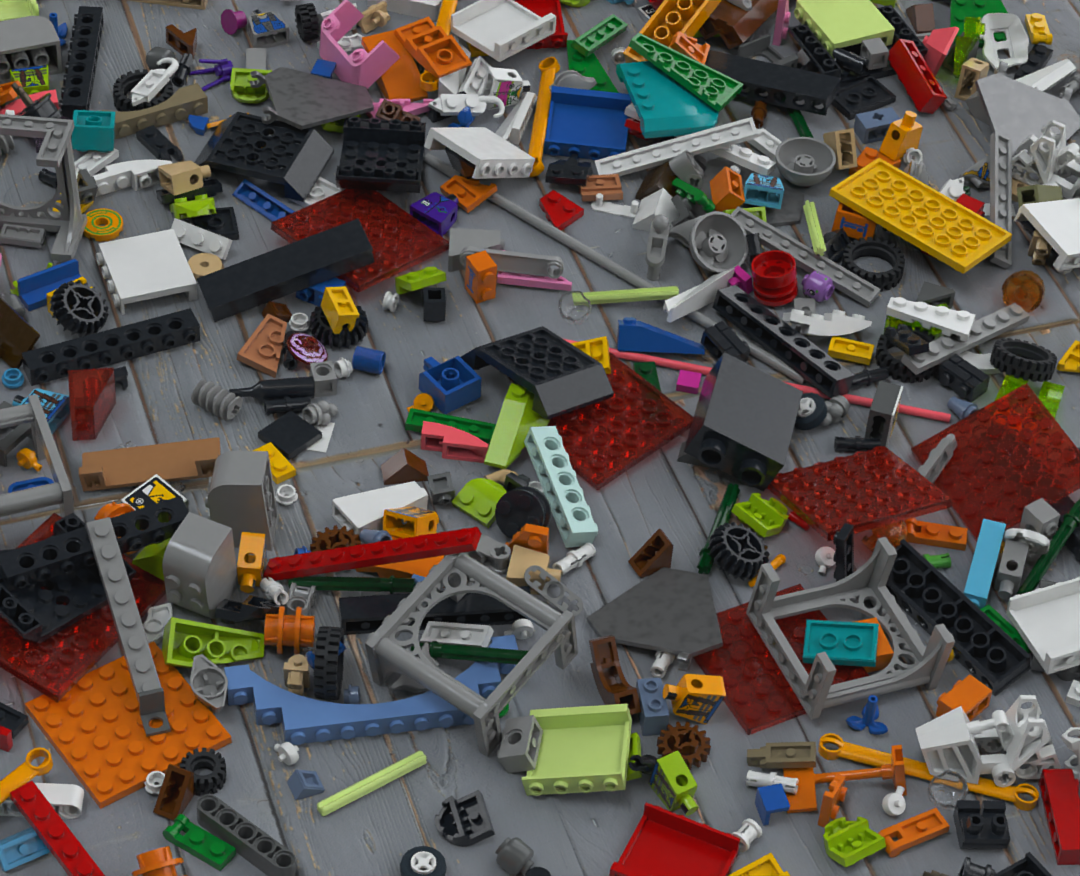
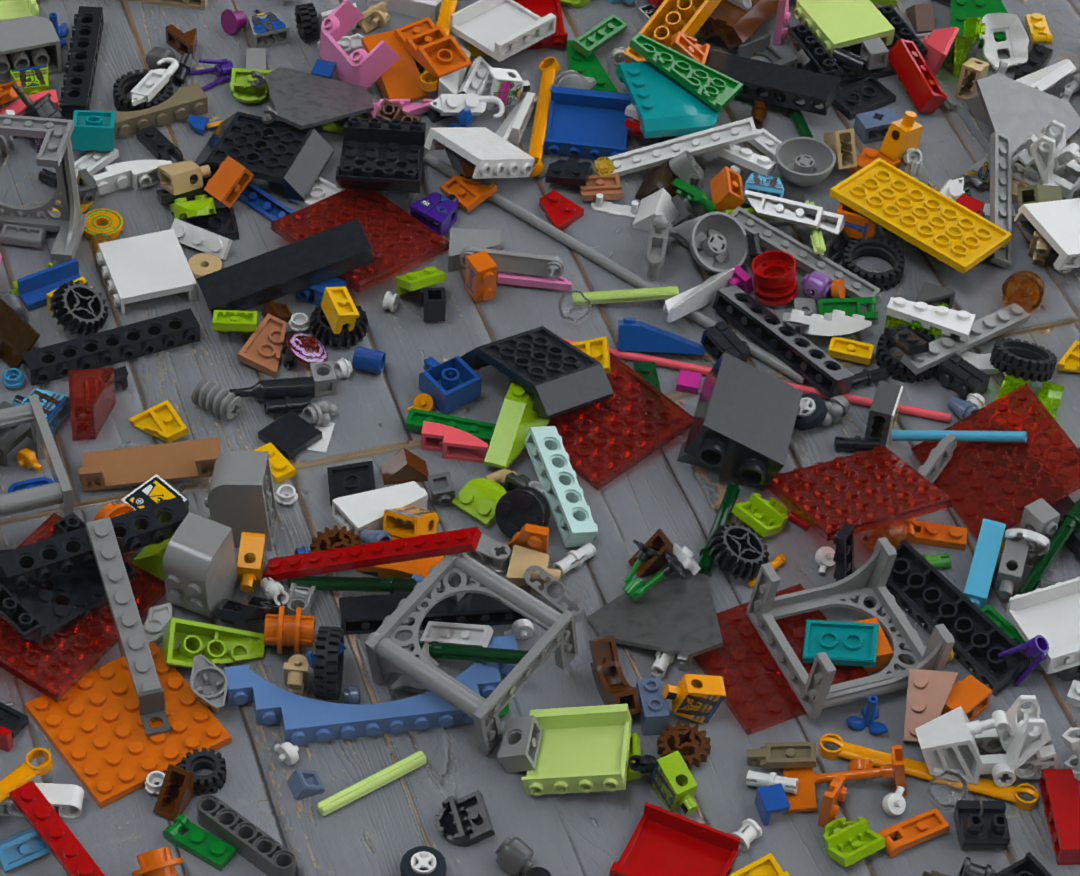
(99, 238): none -> clear yellow plate
(160, 422): none -> yellow wing
(228, 182): none -> orange brick
(235, 321): none -> lime bracket
(350, 479): none -> black plate
(603, 166): none -> clear yellow plate
(636, 587): none -> plant
(686, 556): none -> white plate
(795, 212): none -> white wedge
(838, 288): none -> orange tile
(850, 306): none -> green plate
(860, 764): none -> orange tile
(925, 698): none -> nougat wing
(961, 436): none -> medium azure piece
(976, 399): none -> white plate
(1032, 648): none -> dark purple plant

